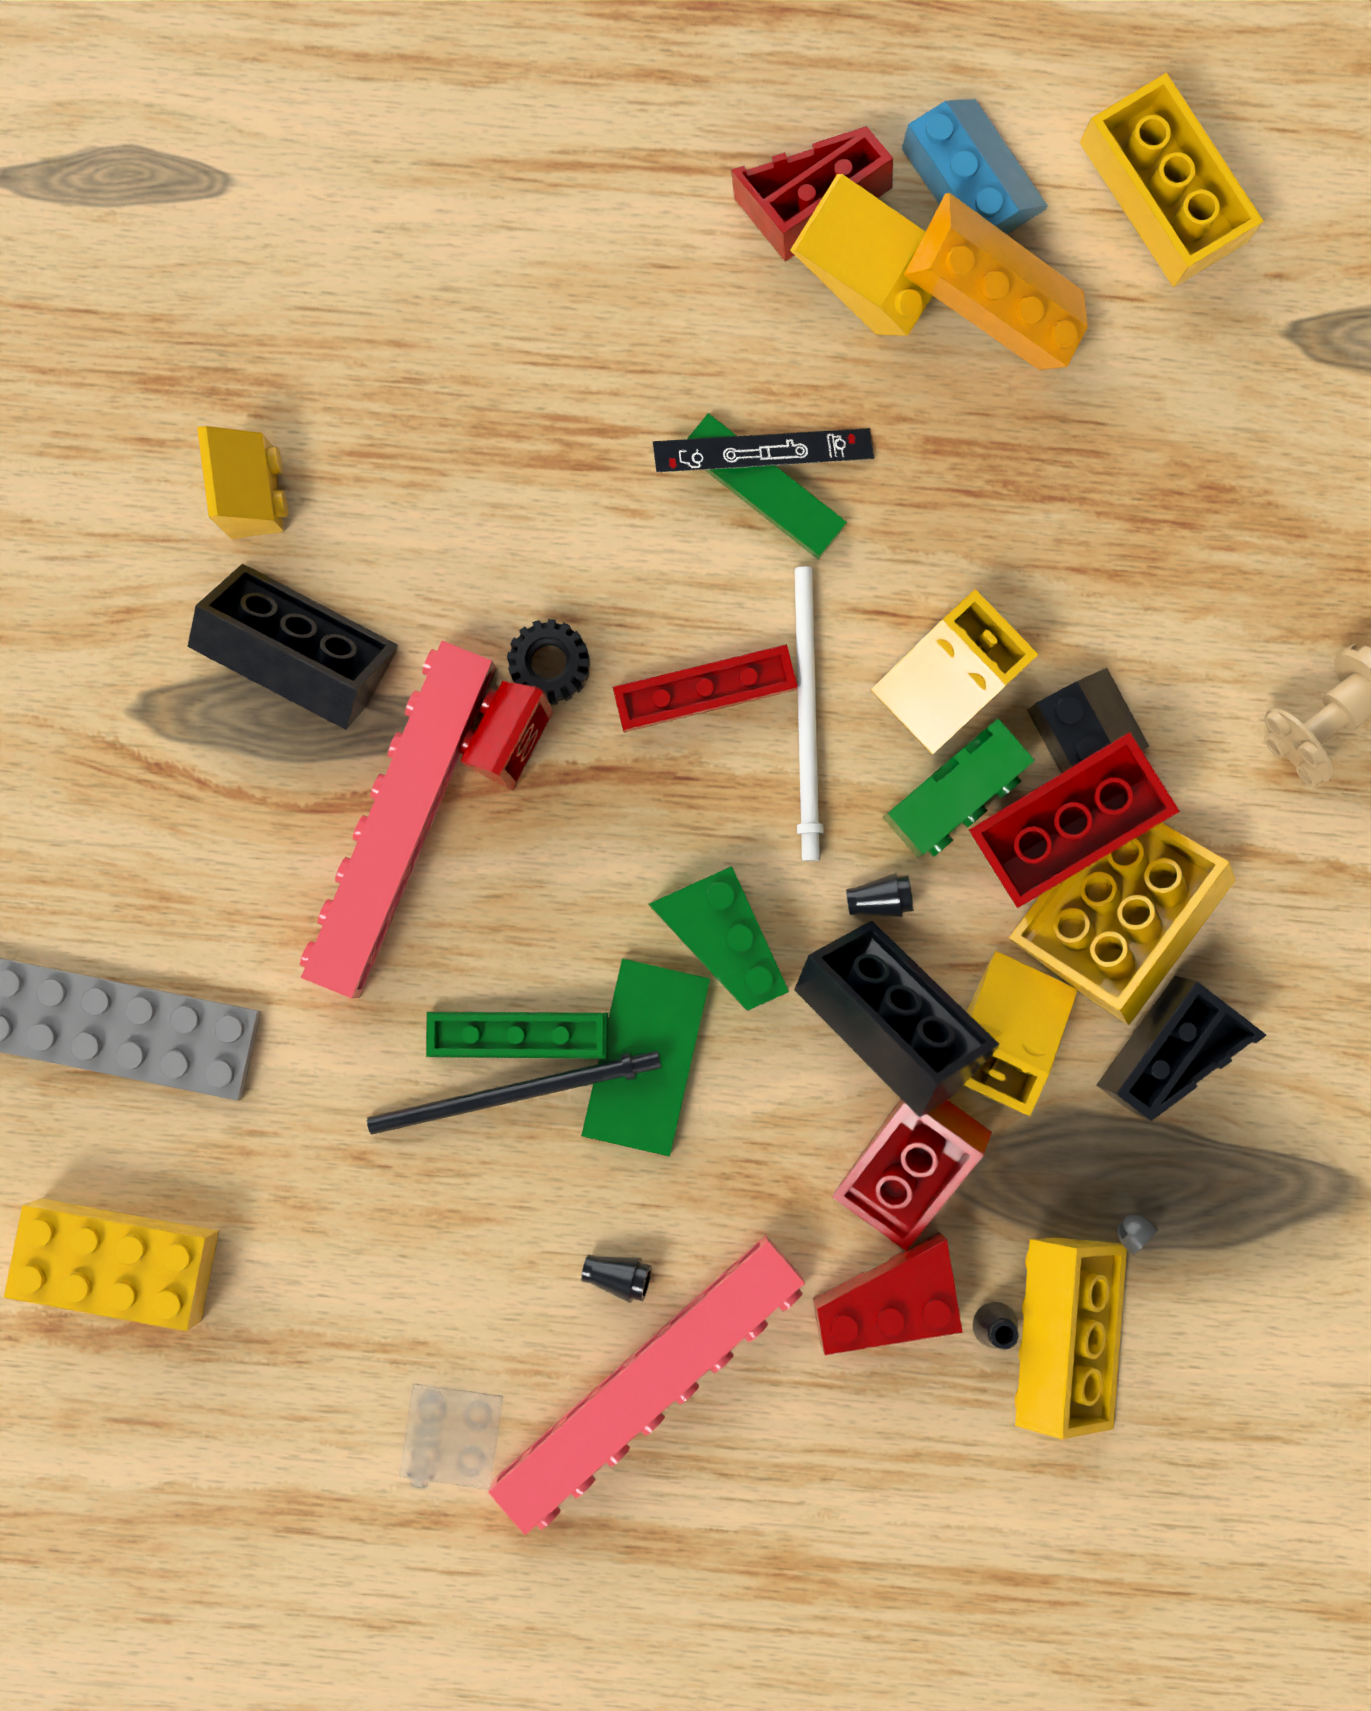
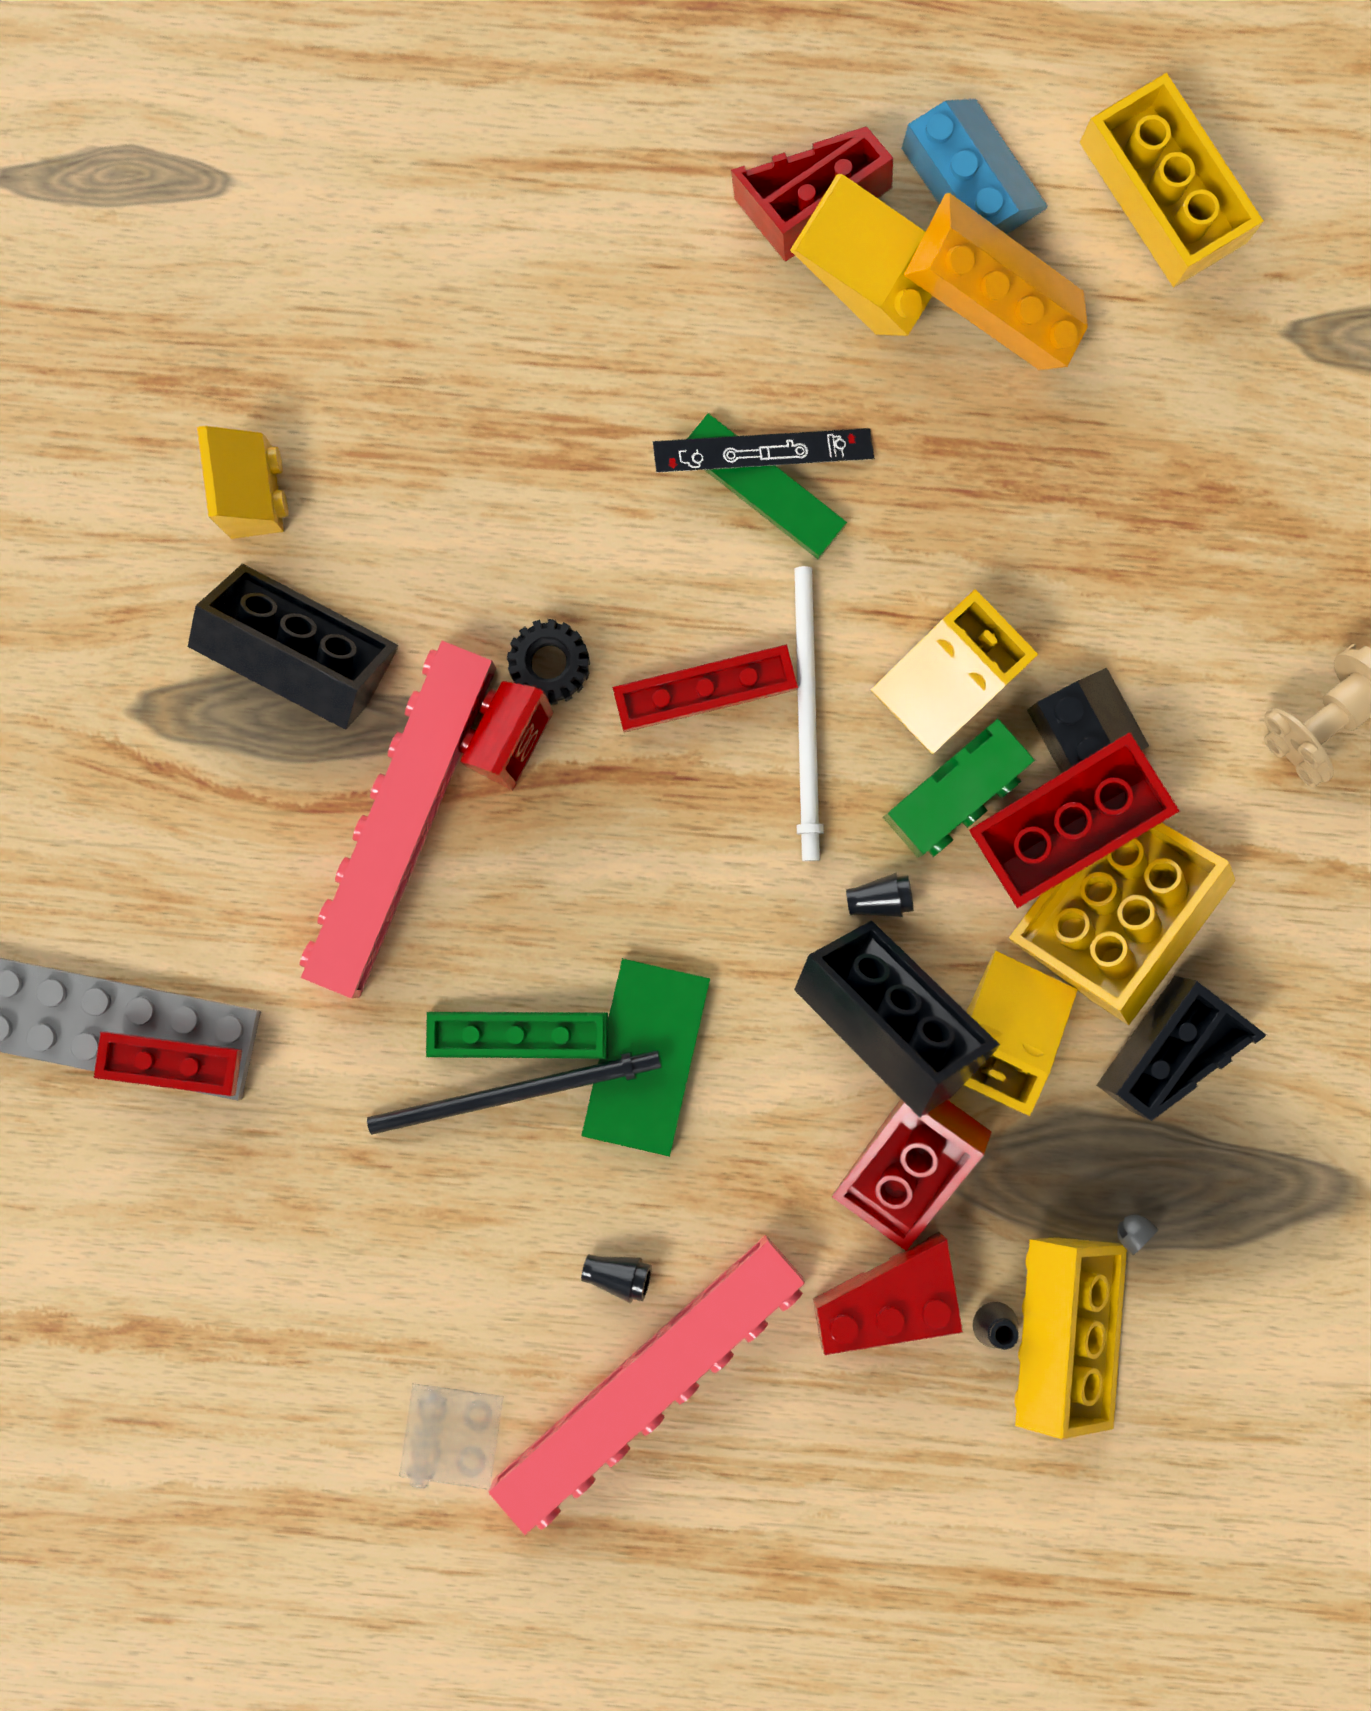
(111, 1264): yellow brick -> none
(167, 1063): none -> red plate
(725, 936): green wedge -> none

